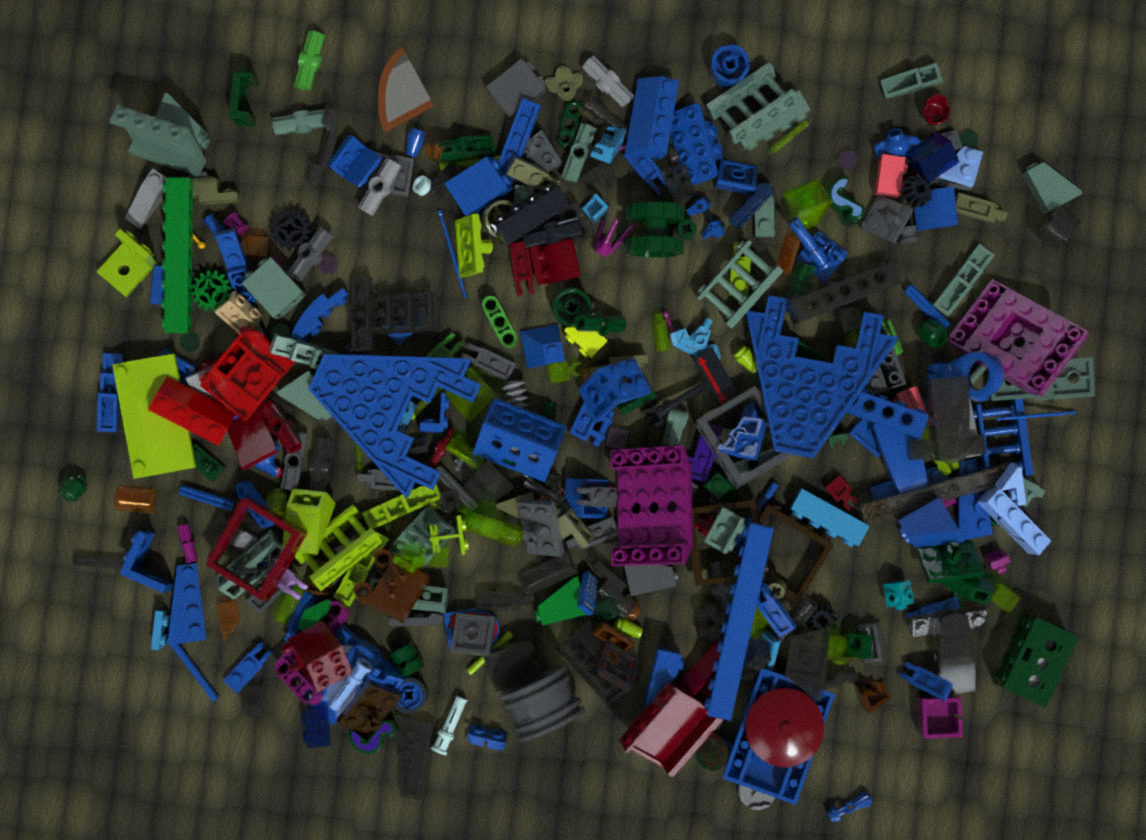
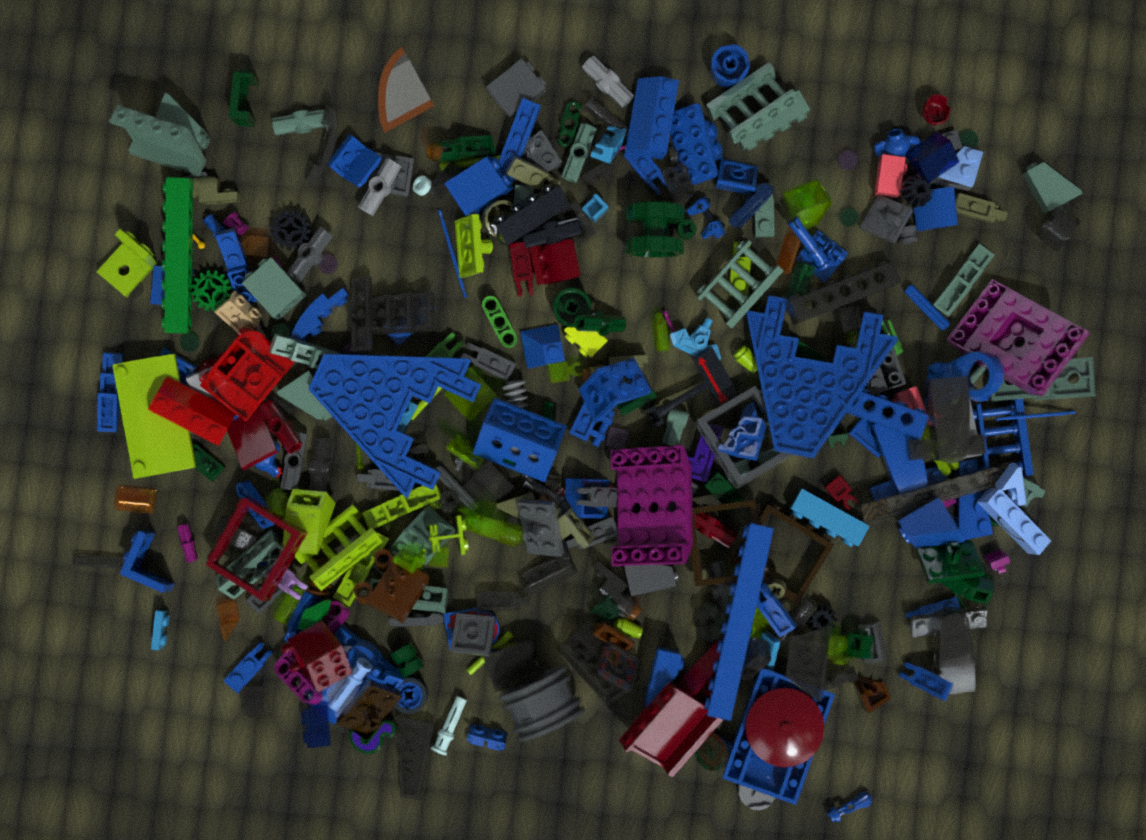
(72, 487): dark green head -> none
(147, 199): light grey slope -> none
(187, 610): blue wing -> none
(195, 671): blue bar -> none
(206, 497): blue axle -> none
(309, 60): bright green piece -> none
(414, 142): blue cone -> none
(430, 424): blue bracket -> none
(440, 449): dark red piece -> none
(561, 604): green slope -> none
(564, 80): olive plate -> none
(588, 593): blue tile -> none
(604, 246): magenta plant -> none
(725, 530): sand green bracket -> none
(762, 503): blue bar -> none
(792, 130): lime piece -> none
(843, 204): dark green animal -> none
(898, 594): teal brick -> none
(912, 81): sand green slope -> none
(932, 333): dark green head -> none
(938, 718): magenta piece -> none
(1005, 598): clear neon green panel -> none
(1035, 660): dark green piece -> none

